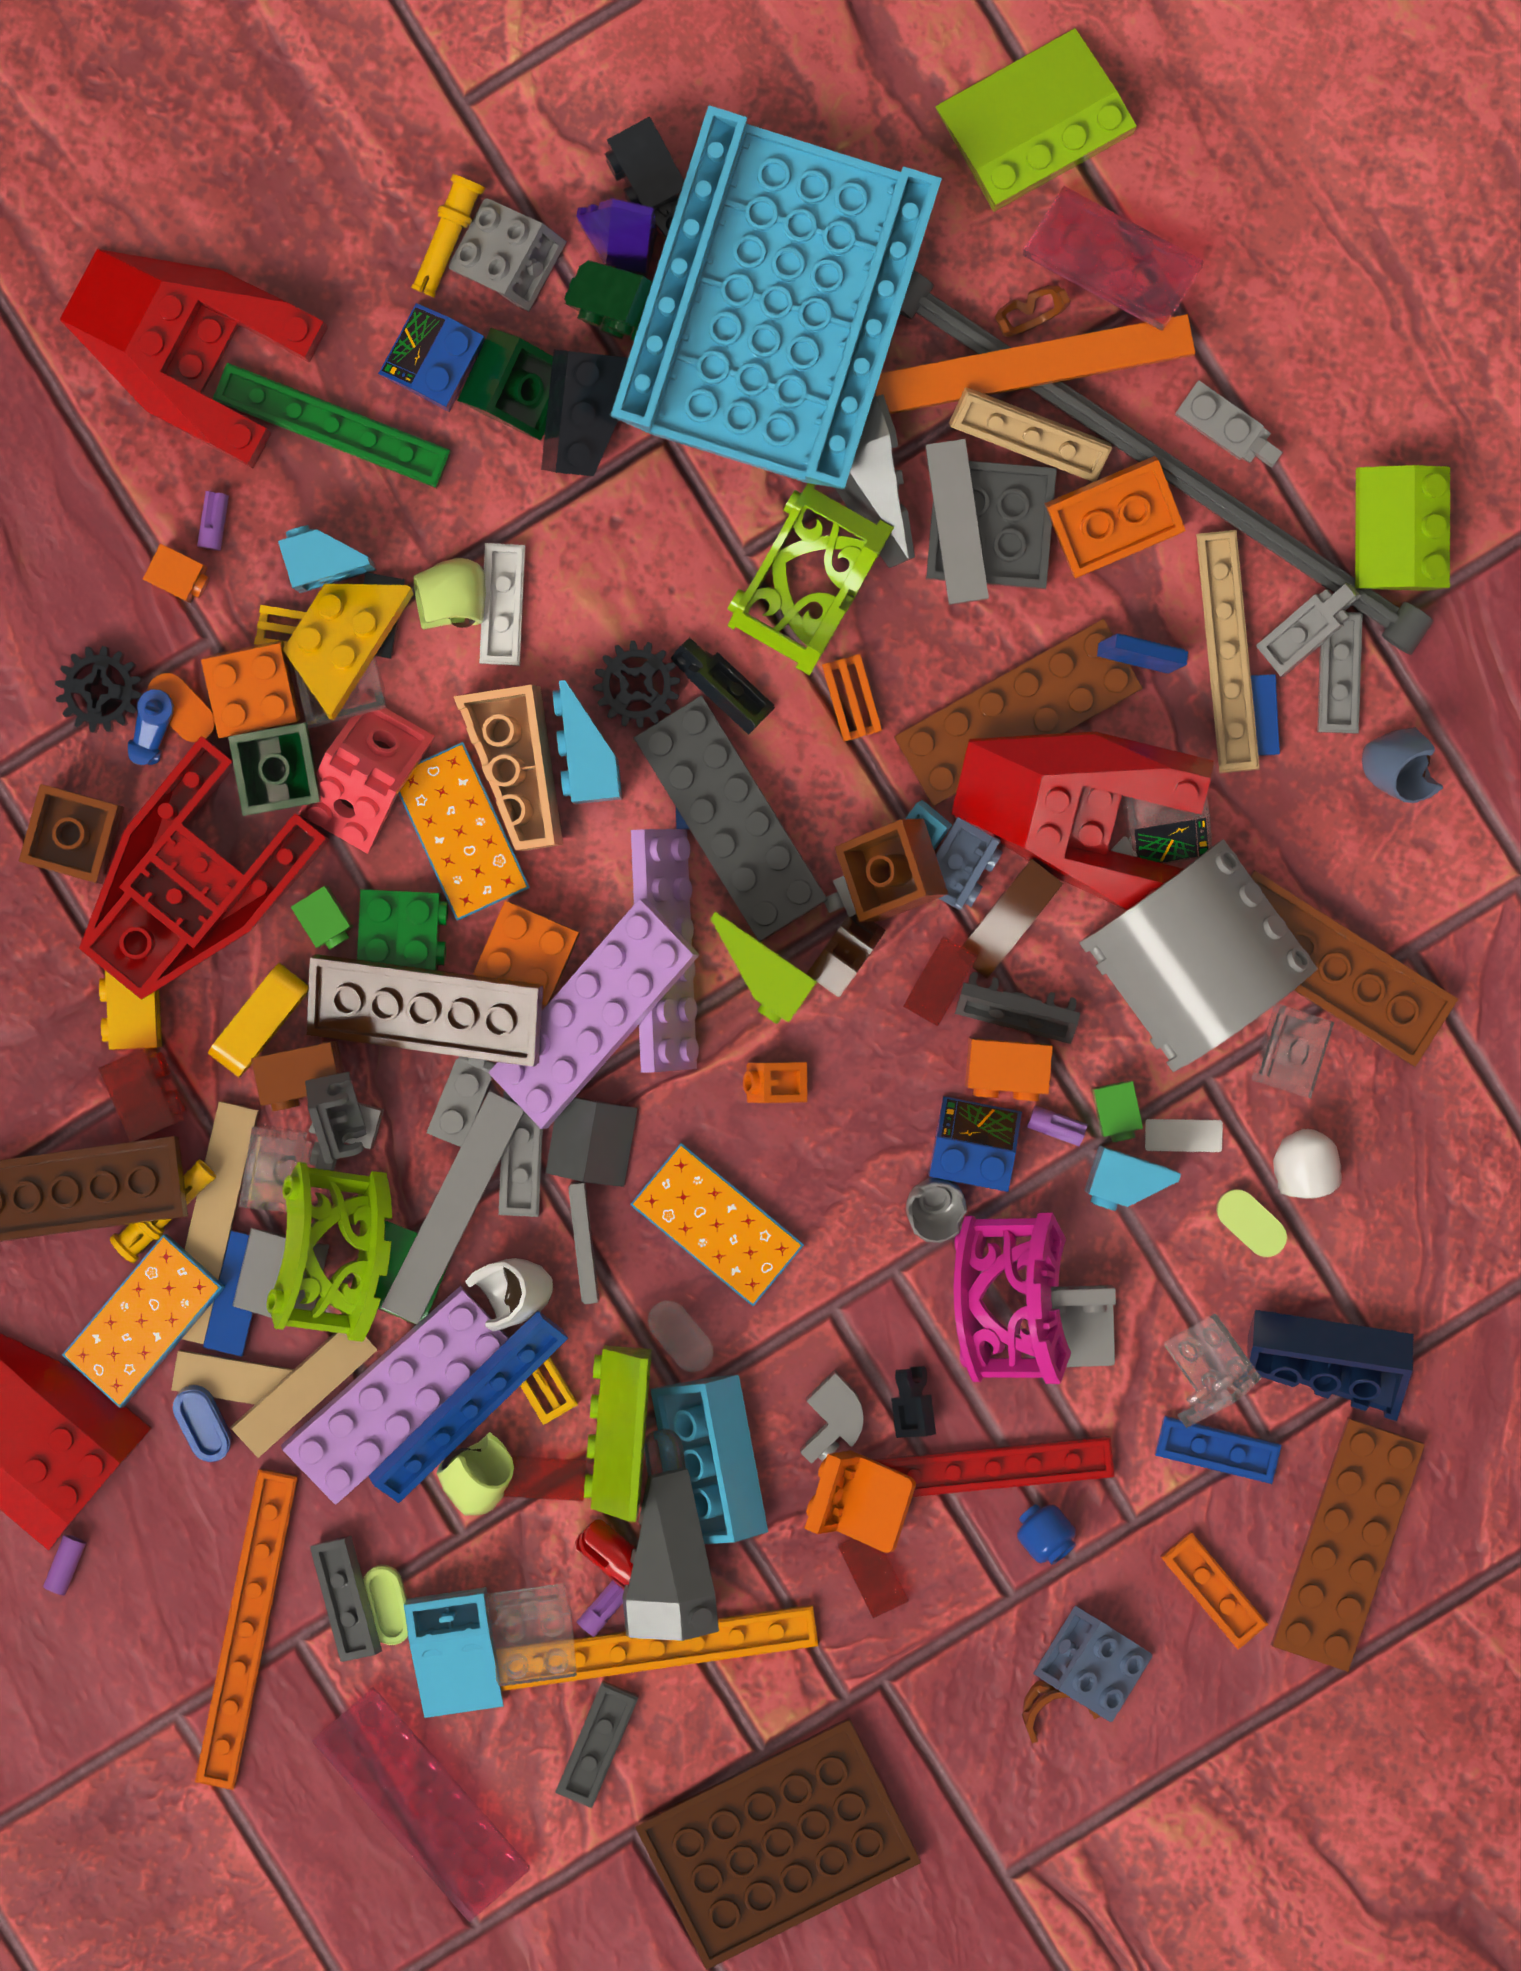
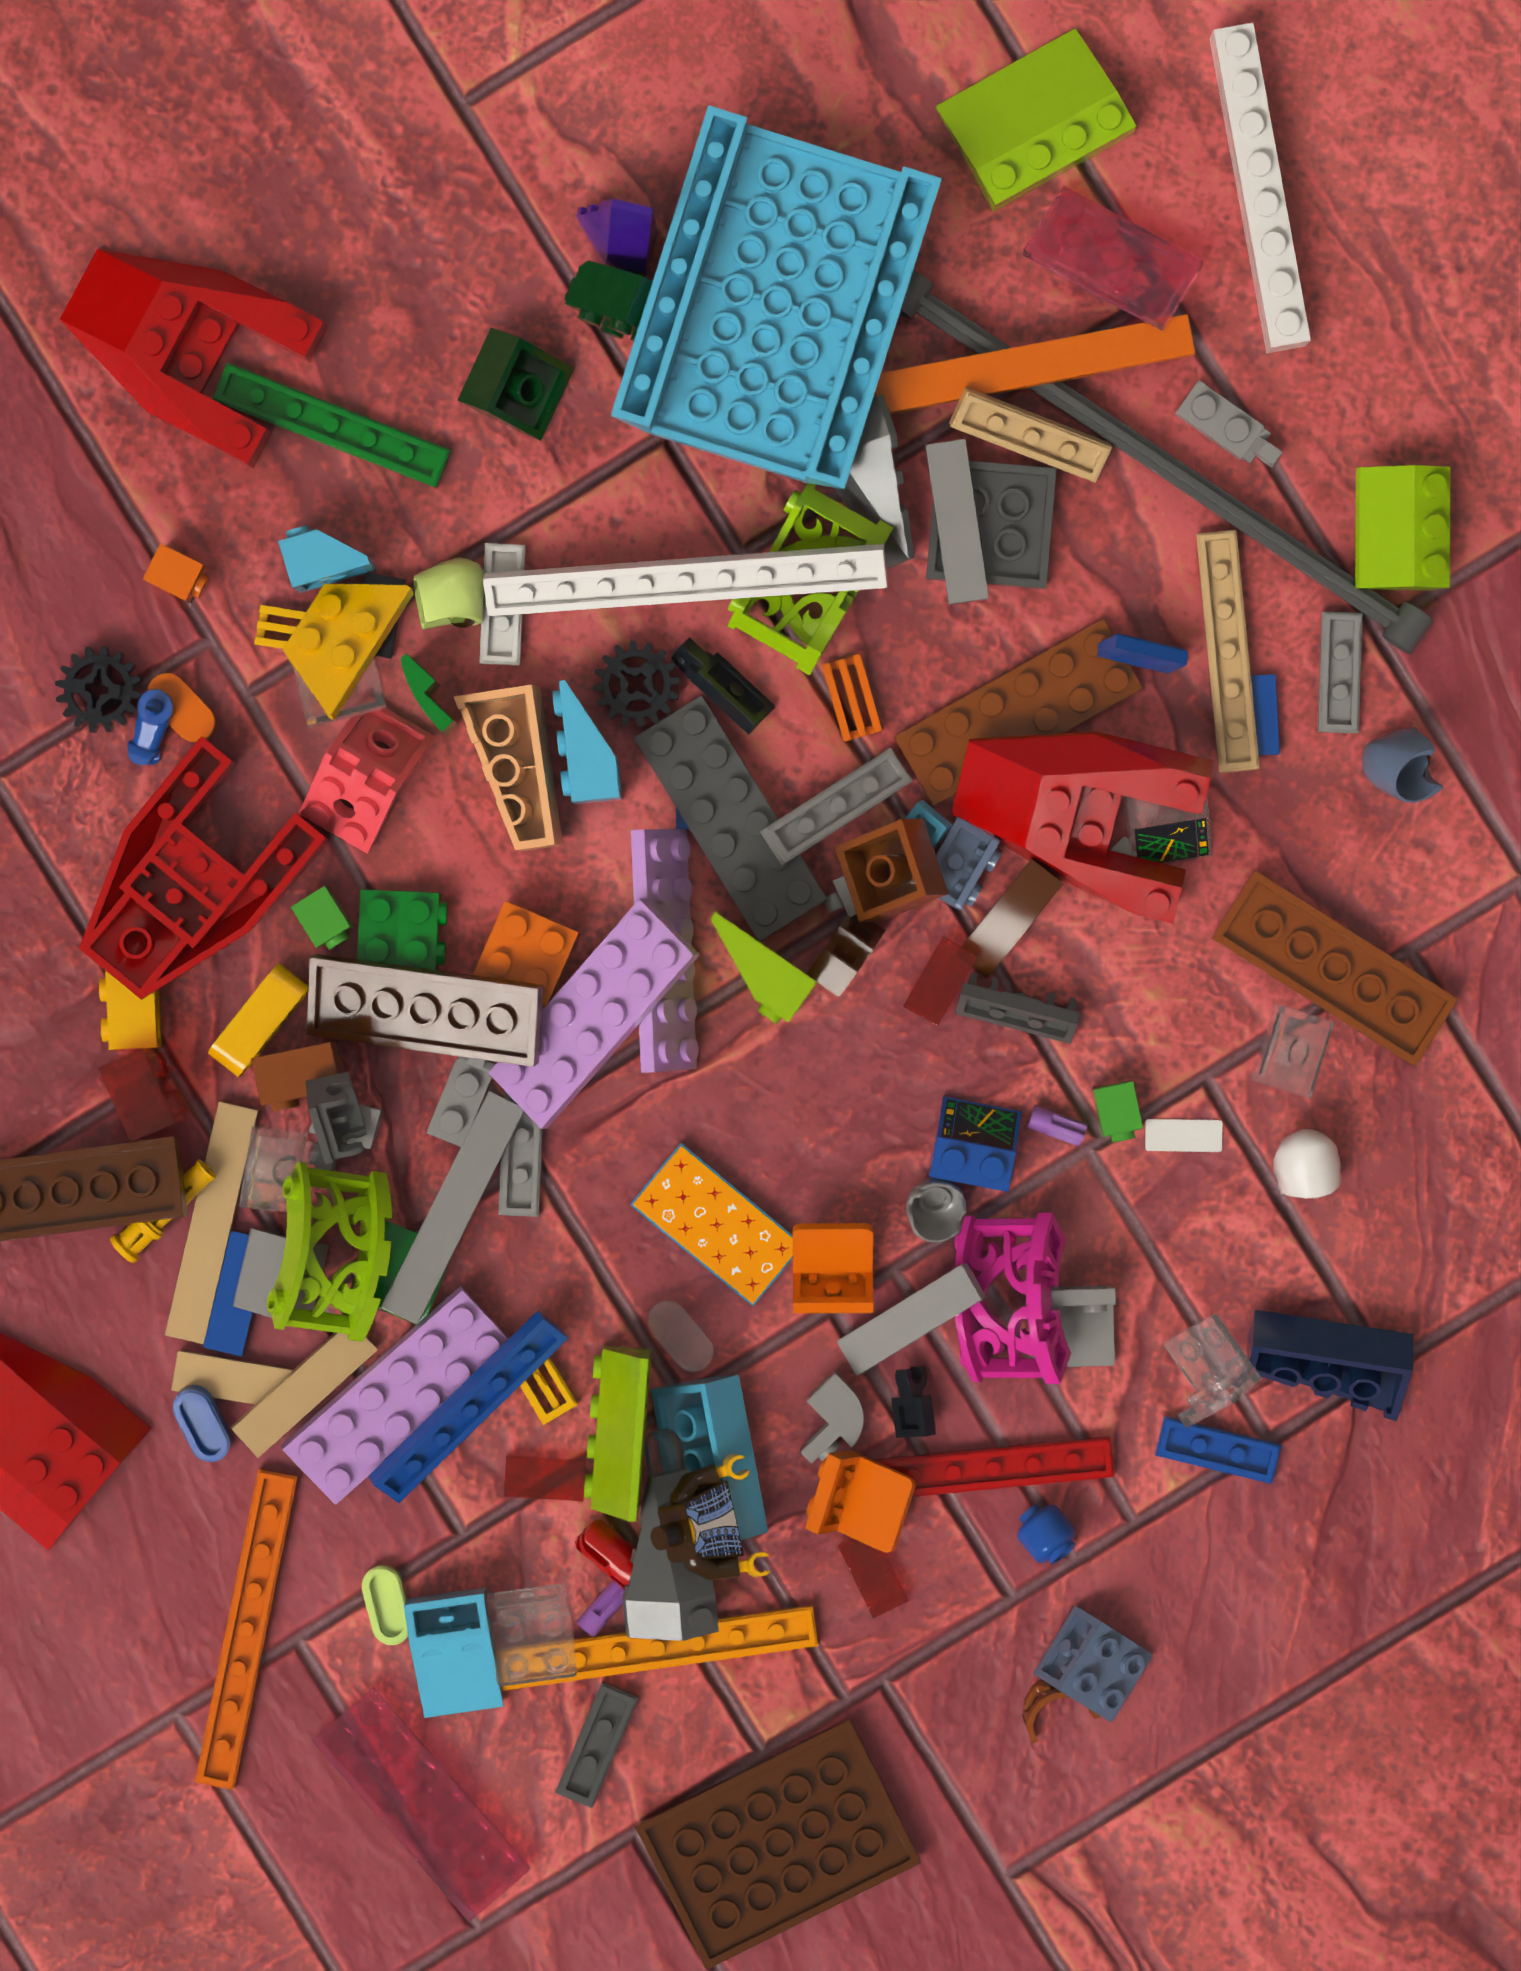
(64, 1564): medium lavender axle -> none
(71, 834): dark orange brick -> none
(143, 1321): light orange tile -> none
(212, 521): medium lavender piece -> none
(250, 689): orange brick -> none
(274, 769): dark green slope -> none
(345, 1598): dark grey plate -> none
(423, 687): none -> green slope
(433, 356): blue slope -> none
(454, 217): yellow pin -> none
(461, 832): light orange tile -> none
(477, 1475): yellowish green piece -> none
(507, 253): light grey bracket -> none
(514, 1290): white piece -> none
(580, 410): black wedge -> none
(583, 1242): light grey tile -> none
(592, 1142): dark grey slope -> none
(647, 169): black hinge -> none
(685, 580): none -> white plate
(702, 1526): none -> dark brown torso
(776, 1082): orange bracket -> none
(833, 1268): none -> orange bracket
(836, 806): none -> light grey tile
(911, 1319): none -> light grey tile
(1008, 1067): orange brick -> none
(1060, 301): dark orange helmet -> none
(1115, 517): orange plate -> none
(1125, 1179): medium azure slope -> none
(1200, 956): light grey hinge -> none
(1214, 1590): orange tile -> none
(1251, 1223): yellowish green tile -> none
(1259, 188): none -> white brick
(1307, 628): light grey hinge -> none
(1347, 1544): dark orange plate -> none

